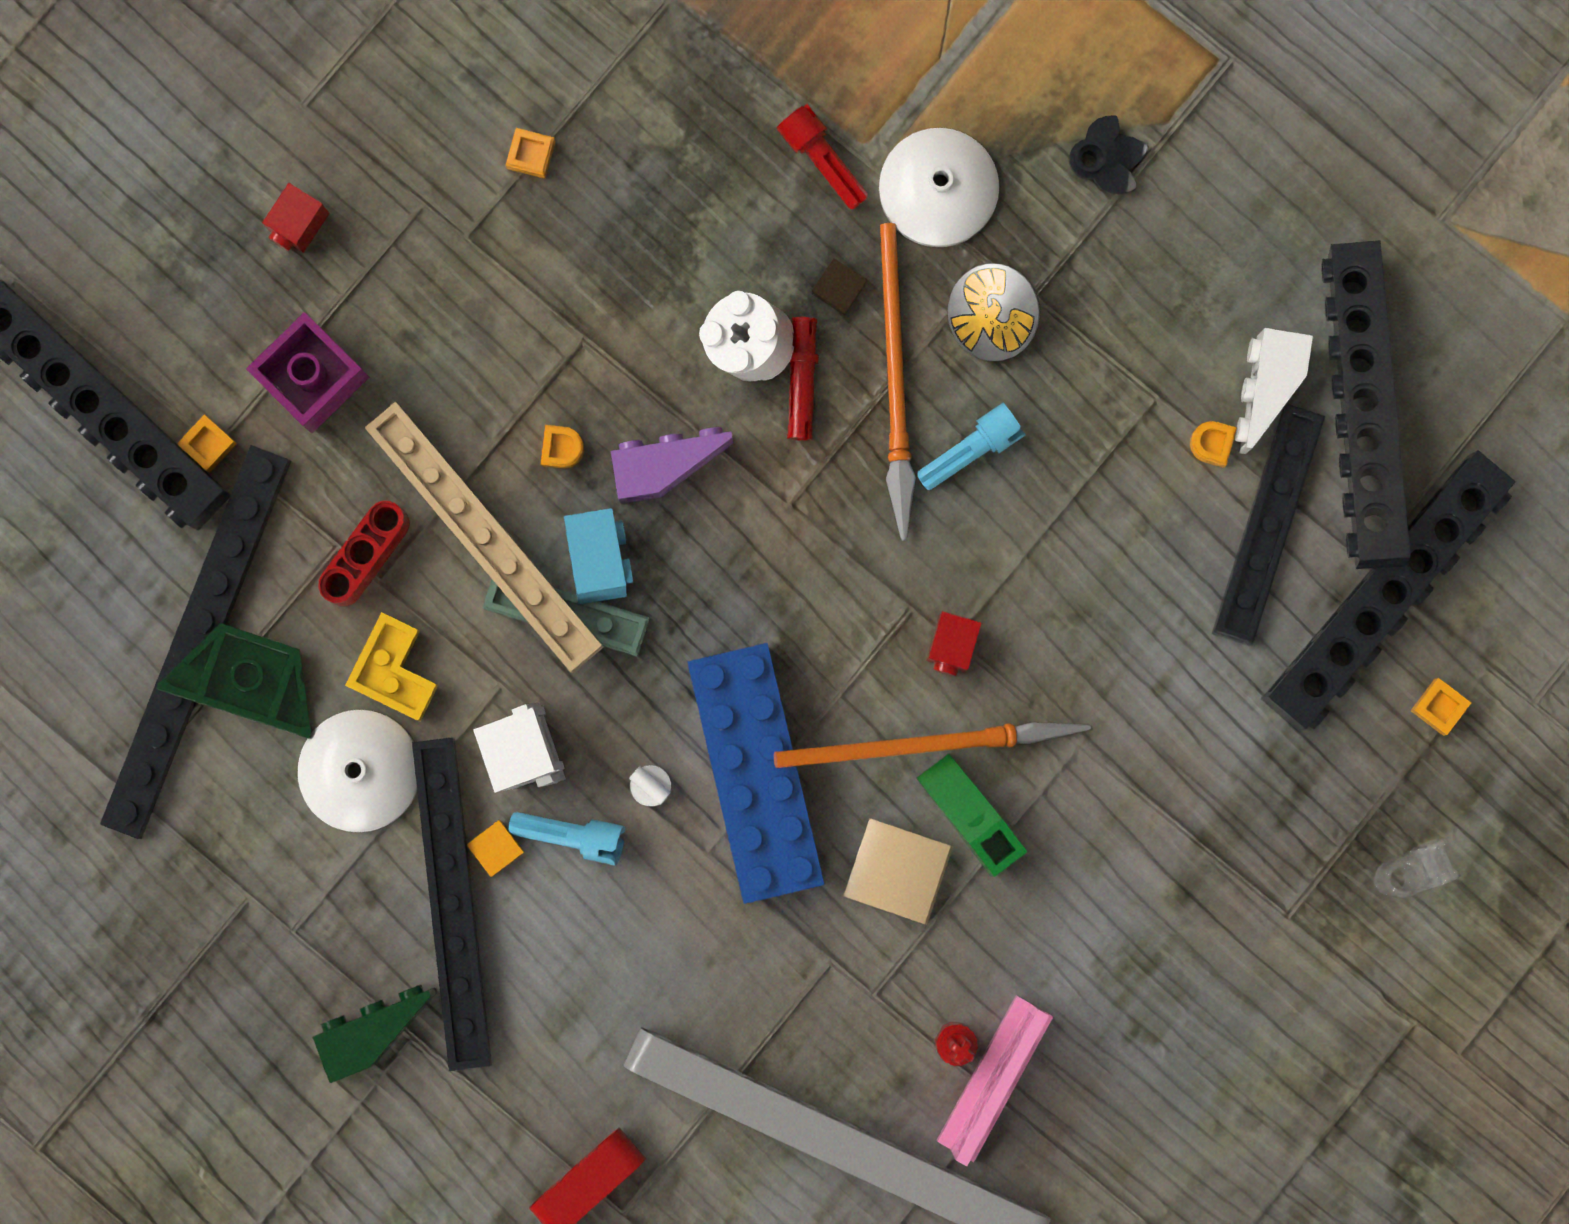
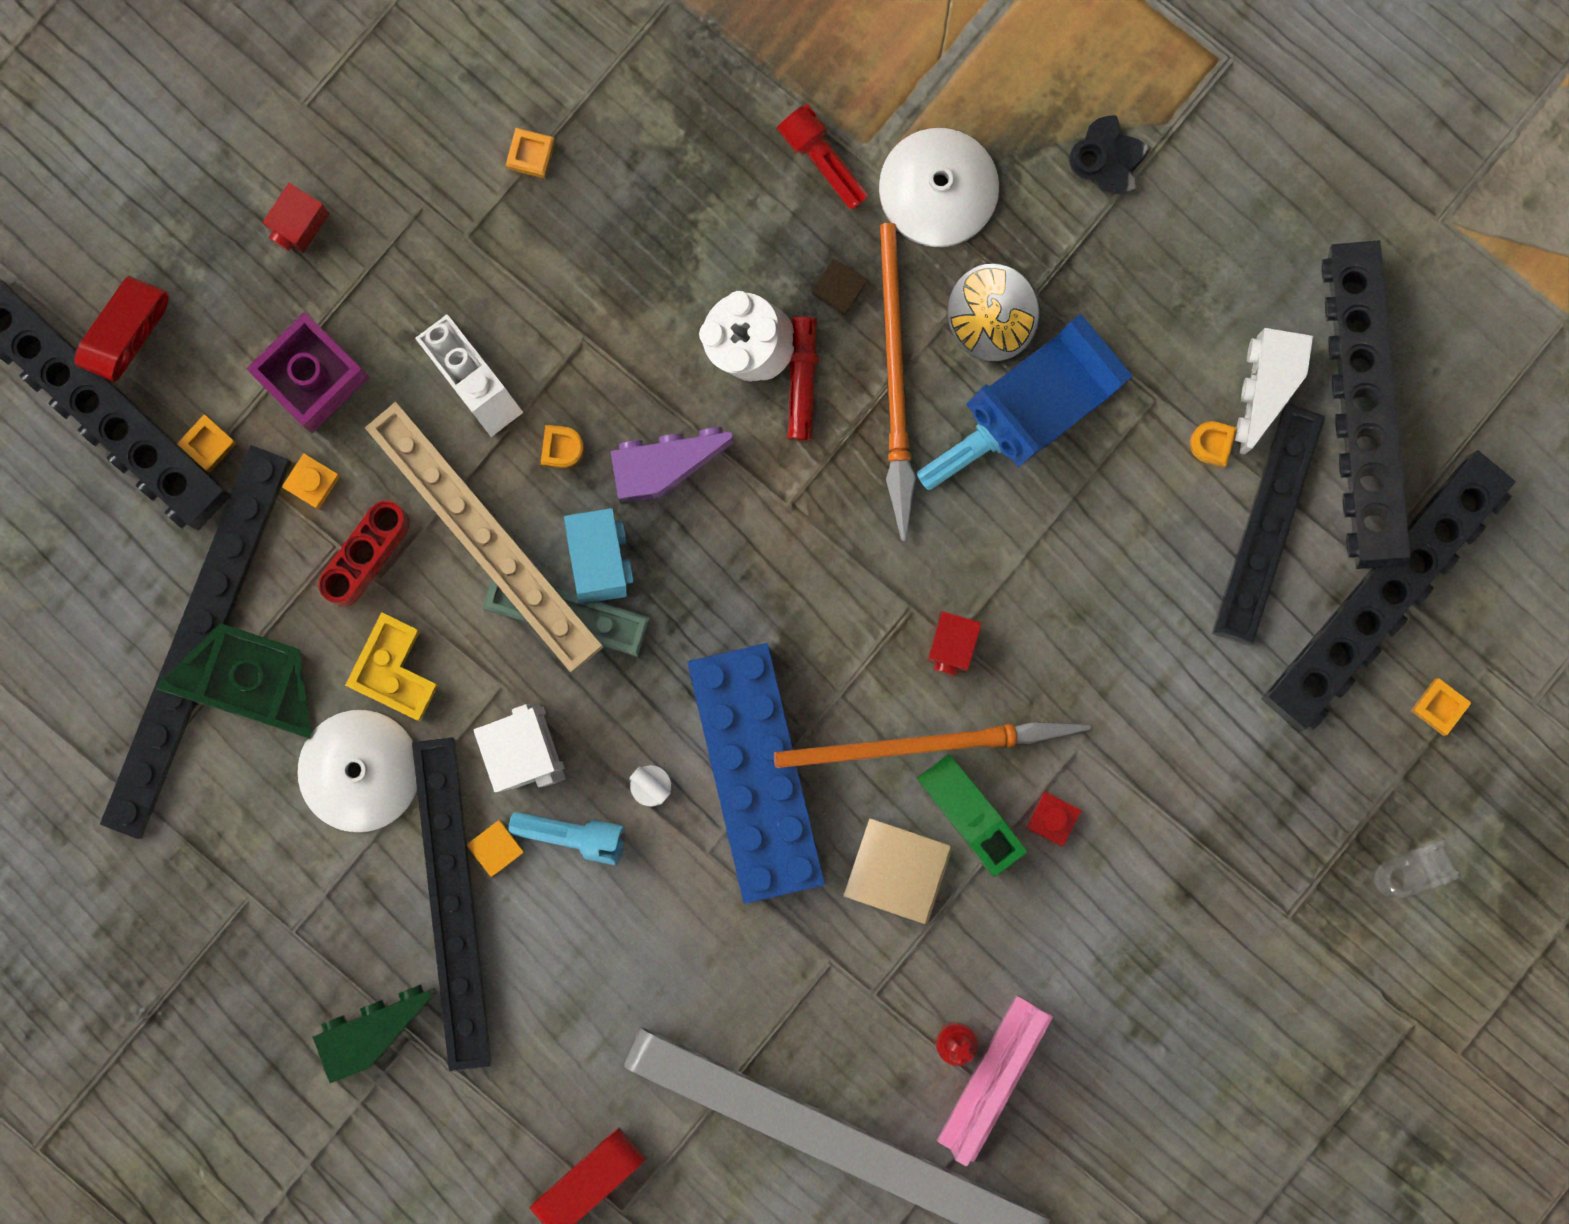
(121, 328): none -> red beam
(311, 481): none -> light orange plate
(469, 375): none -> white slope
(1049, 391): none -> blue panel
(1053, 819): none -> red plate

